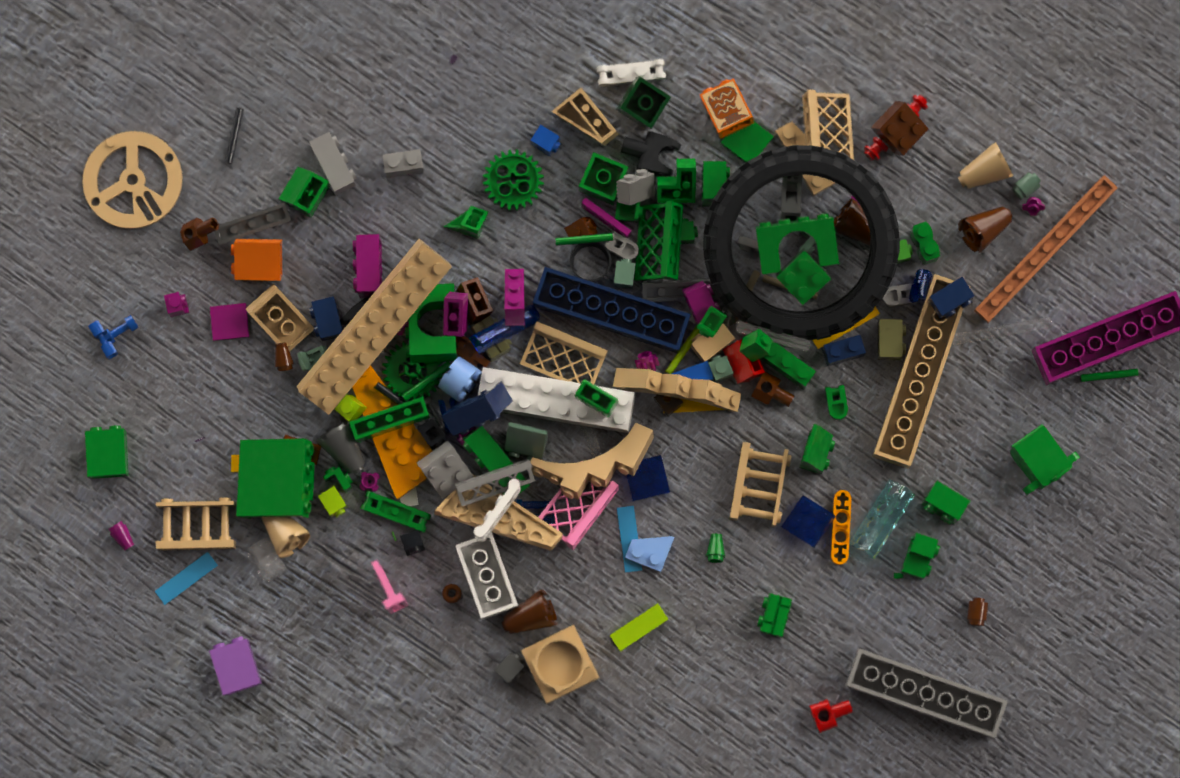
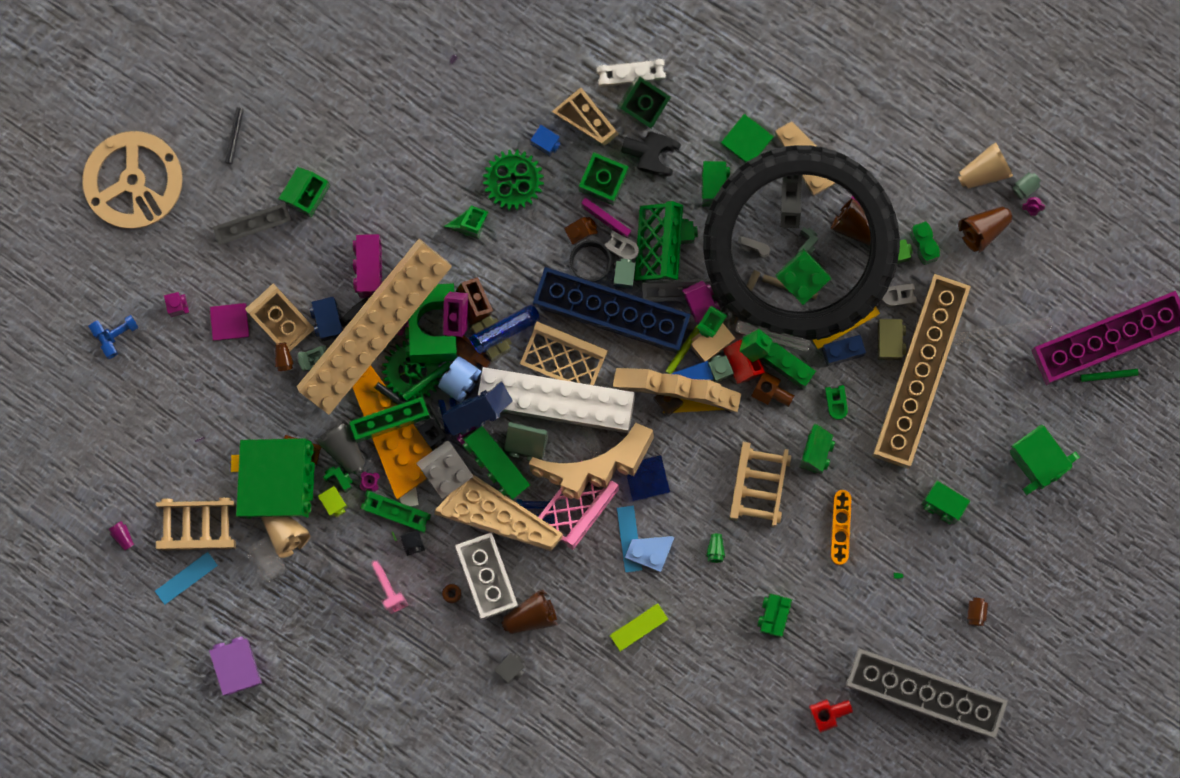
(106, 452): green brick -> none
(195, 232): reddish brown piece -> none
(257, 259): orange brick -> none
(333, 163): light grey brick -> none
(350, 408): lime brick -> none
(403, 163): light grey brick -> none
(492, 476): light grey fence -> none
(502, 505): white plate -> none
(514, 297): magenta brick -> none
(560, 664): tan container -> none
(584, 239): green bar -> none
(596, 398): green brick -> none
(628, 213): green bracket -> none
(635, 187): light grey brick -> none
(647, 360): magenta gear -> none
(679, 187): green brick -> none
(726, 108): brick -> none
(770, 236): green arch -> none
(808, 521): clear blue plate -> none
(812, 123): tan fence -> none
(885, 520): clear light blue fence -> none
(898, 128): reddish brown brick -> none
(918, 556): green brick -> none
(920, 285): clear blue hinge -> none
(951, 298): dark blue brick -> none
(1045, 249): nougat plate -> none

